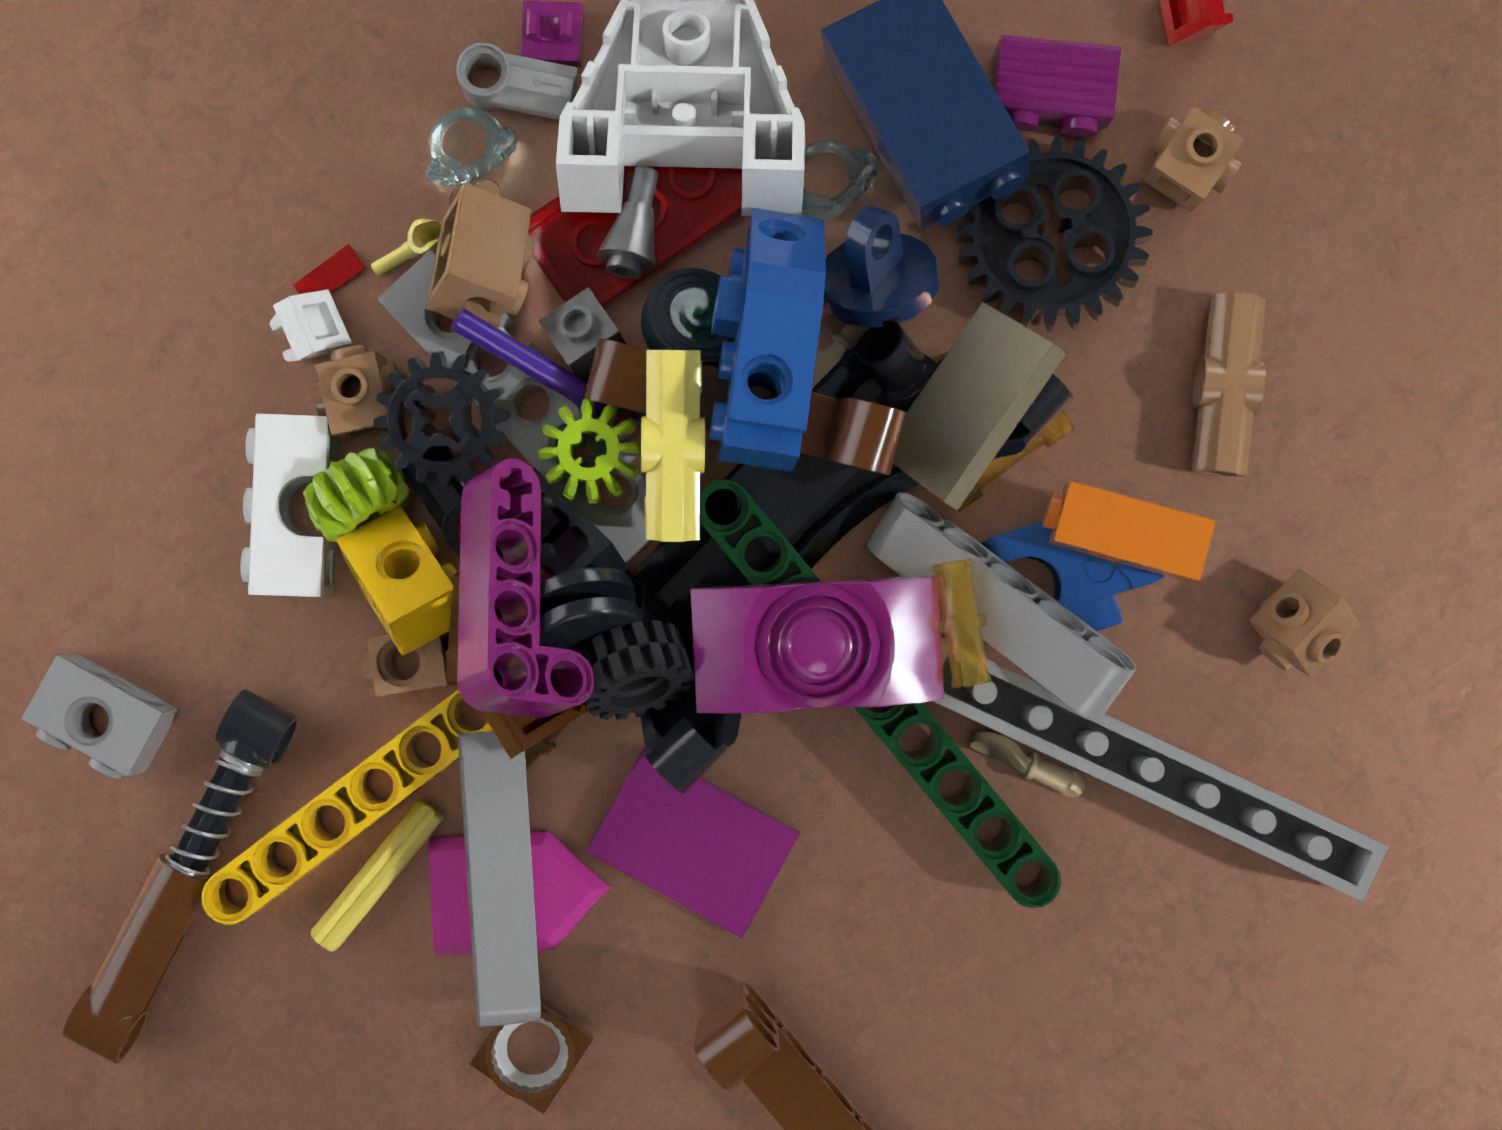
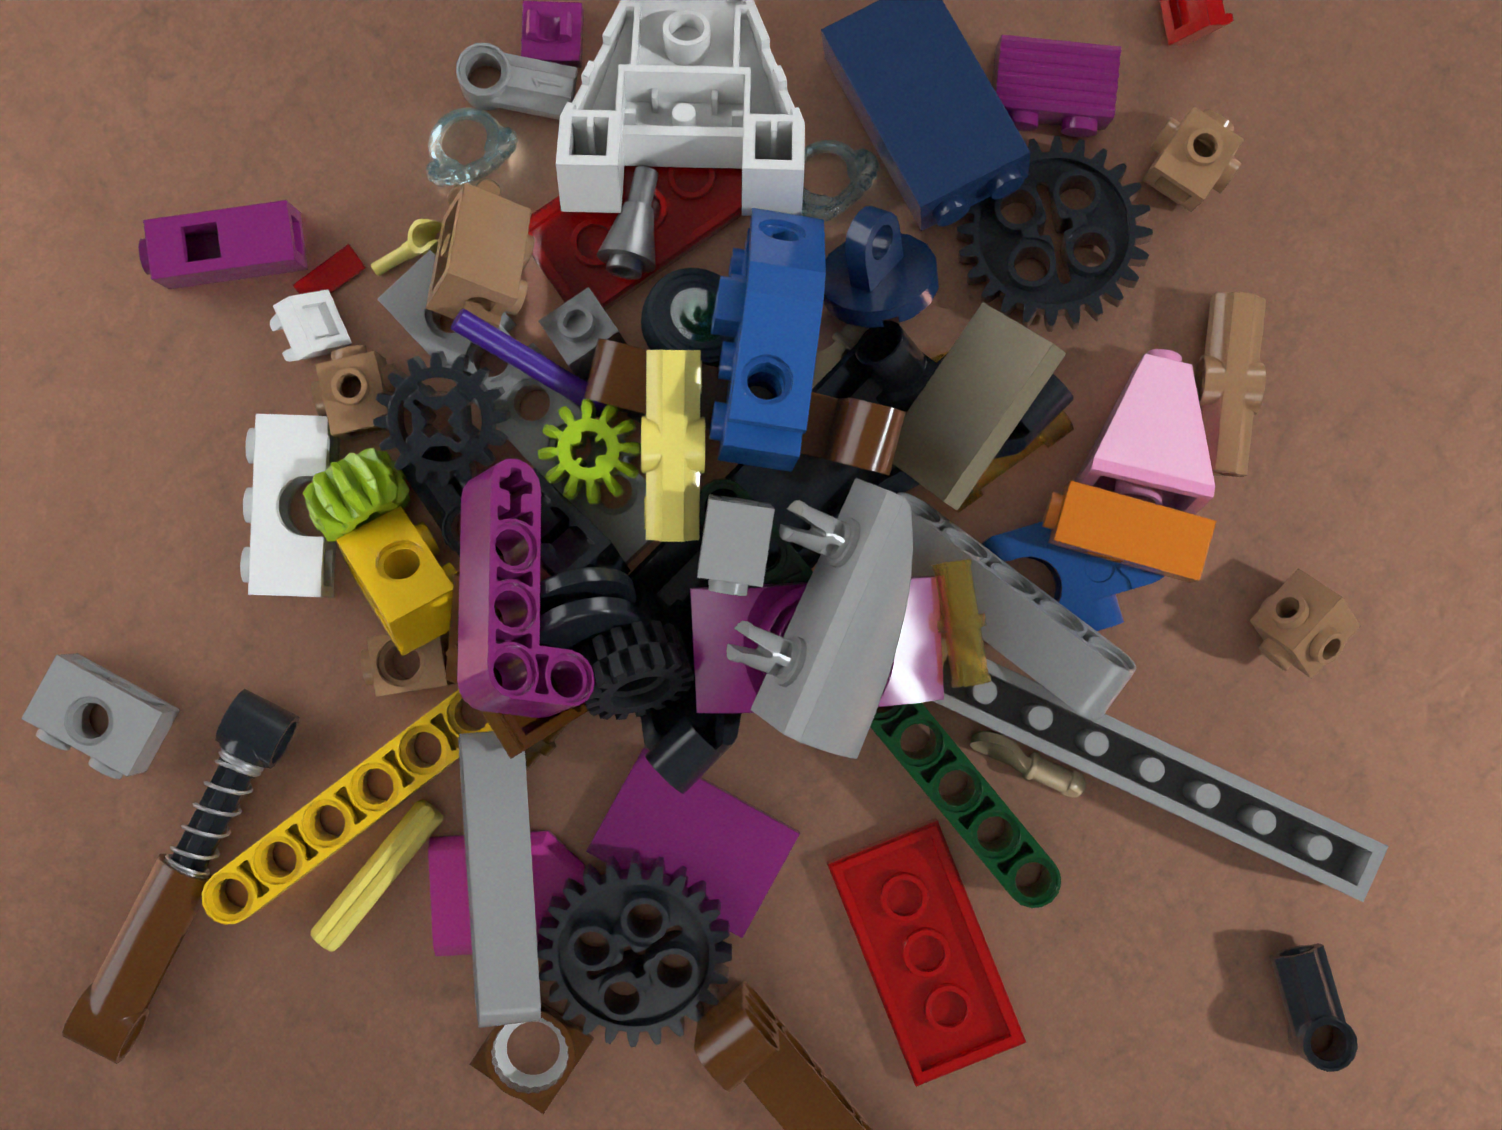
(223, 245): none -> magenta brick
(662, 992): none -> black gear
(735, 544): none -> light grey brick
(846, 628): none -> light grey piece
(926, 952): none -> red tile
(1154, 439): none -> bright pink slope
(1311, 1002): none -> black piece

